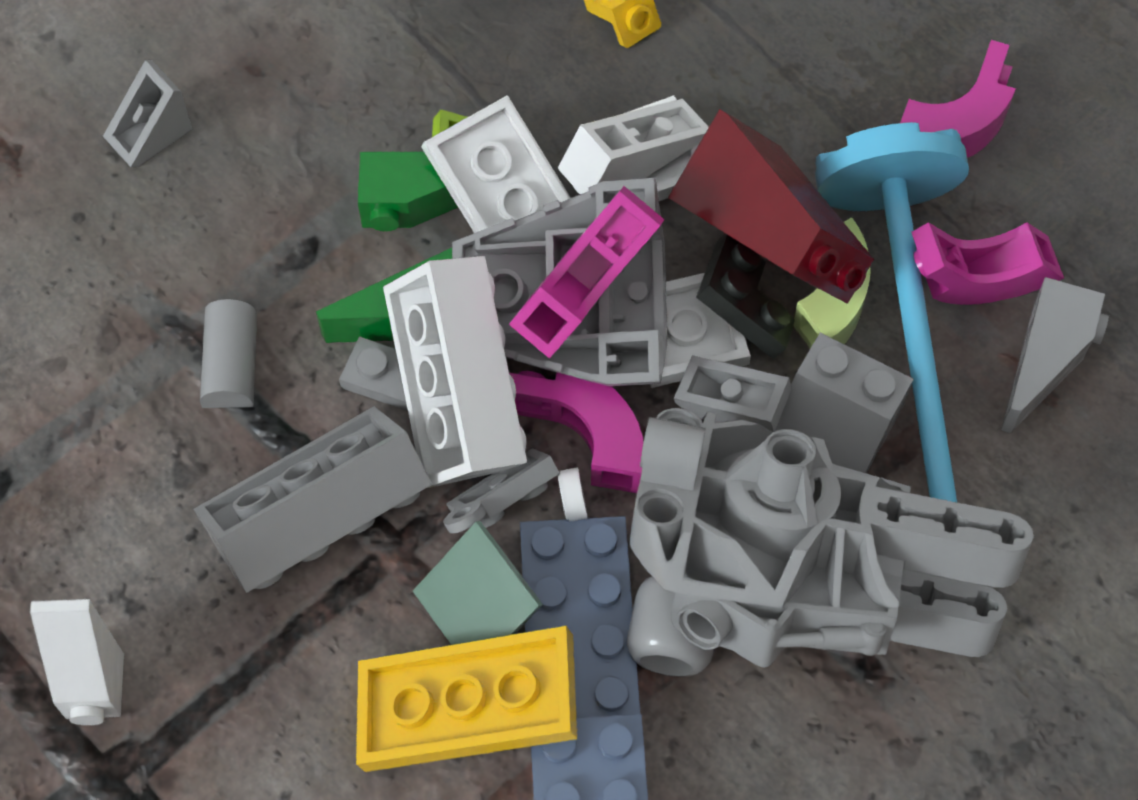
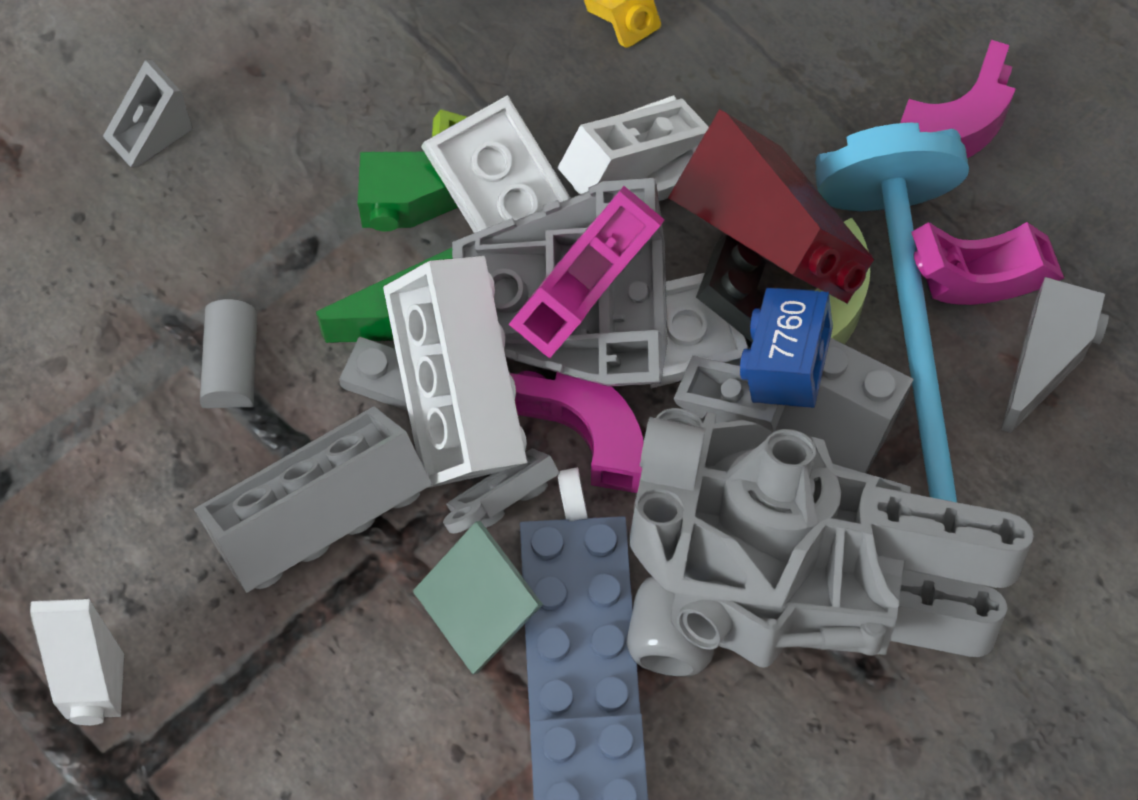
(466, 699): yellow plate -> none
(788, 347): none -> blue brick

